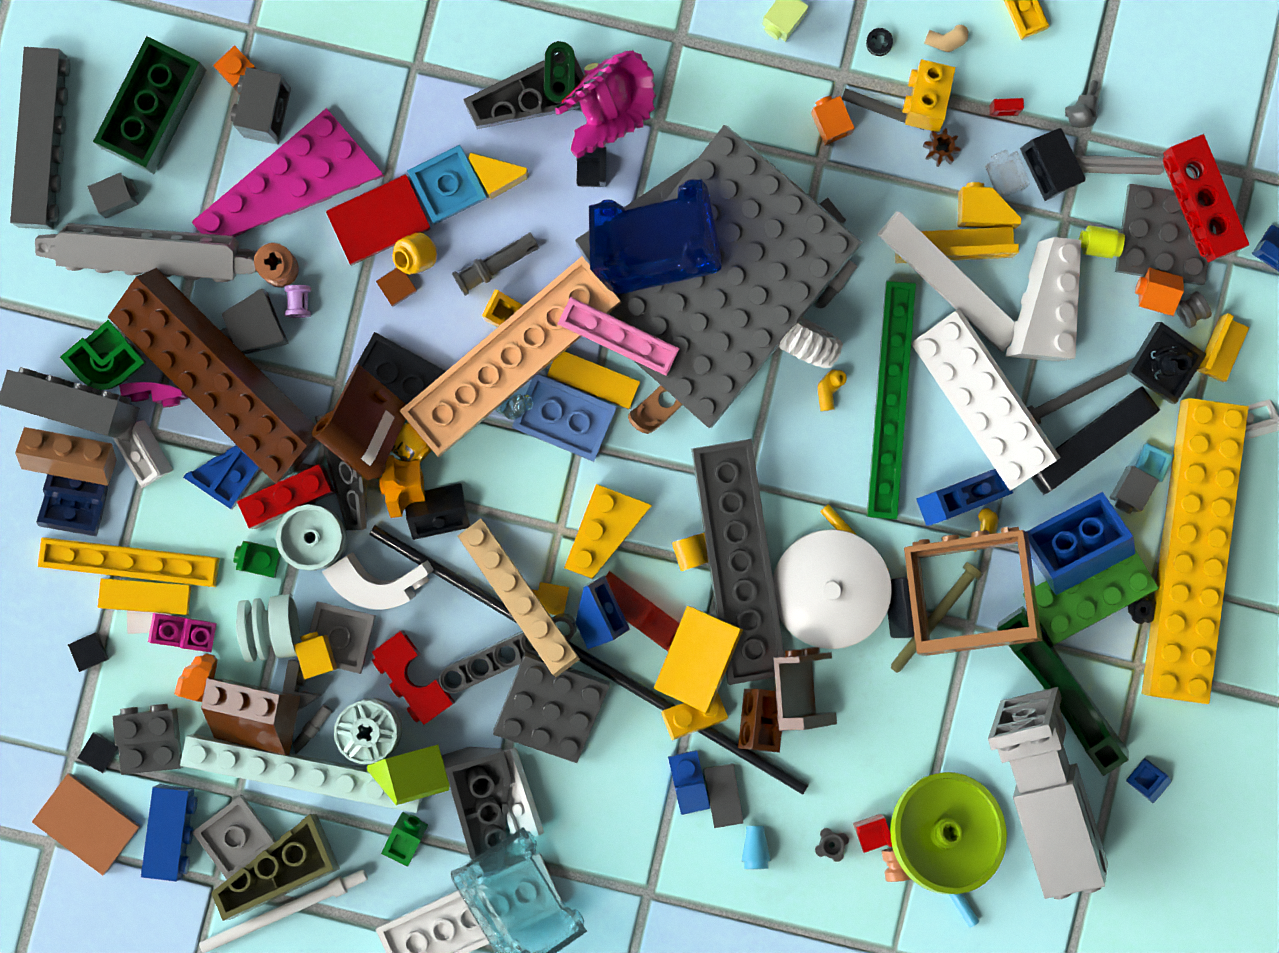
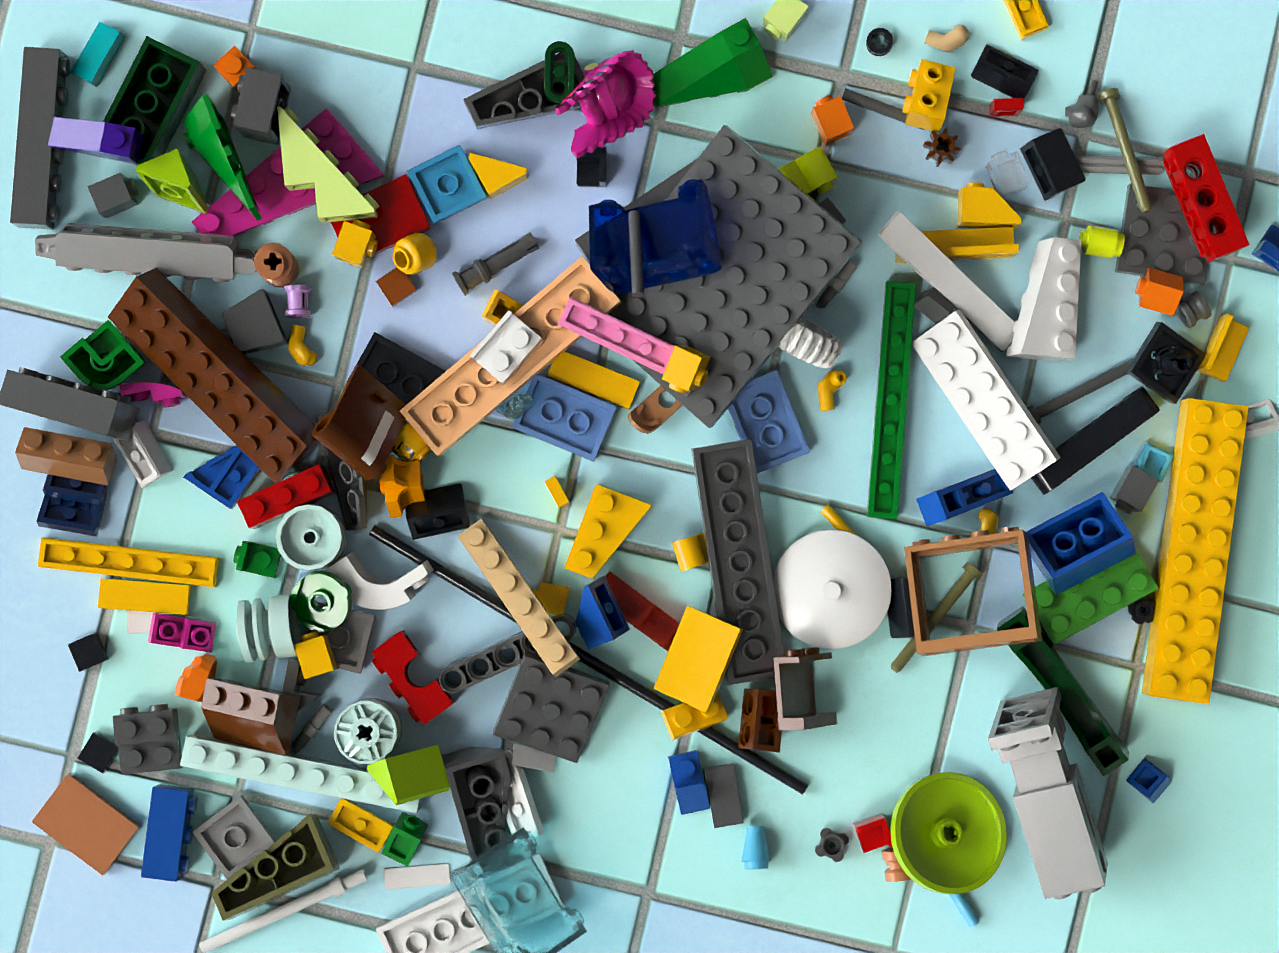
(96, 139): none -> slope
(98, 54): none -> teal slope
(173, 180): none -> lime slope
(213, 142): none -> green wedge
(298, 349): none -> yellow arm
(310, 168): none -> yellowish green slope
(333, 589): none -> plate
(355, 243): none -> yellow brick
(360, 824): none -> yellow plate
(416, 876): none -> white sticker
(506, 347): none -> white plate
(531, 758): none -> white sticker
(557, 492): none -> yellow tile
(636, 254): none -> dark grey bar
(686, 369): none -> yellow brick
(716, 67): none -> green wedge
(767, 418): none -> medium blue plate
(811, 172): none -> neon yellow brick
(934, 305): none -> dark grey tile
(1004, 72): none -> black slope
(1110, 98): none -> olive bar

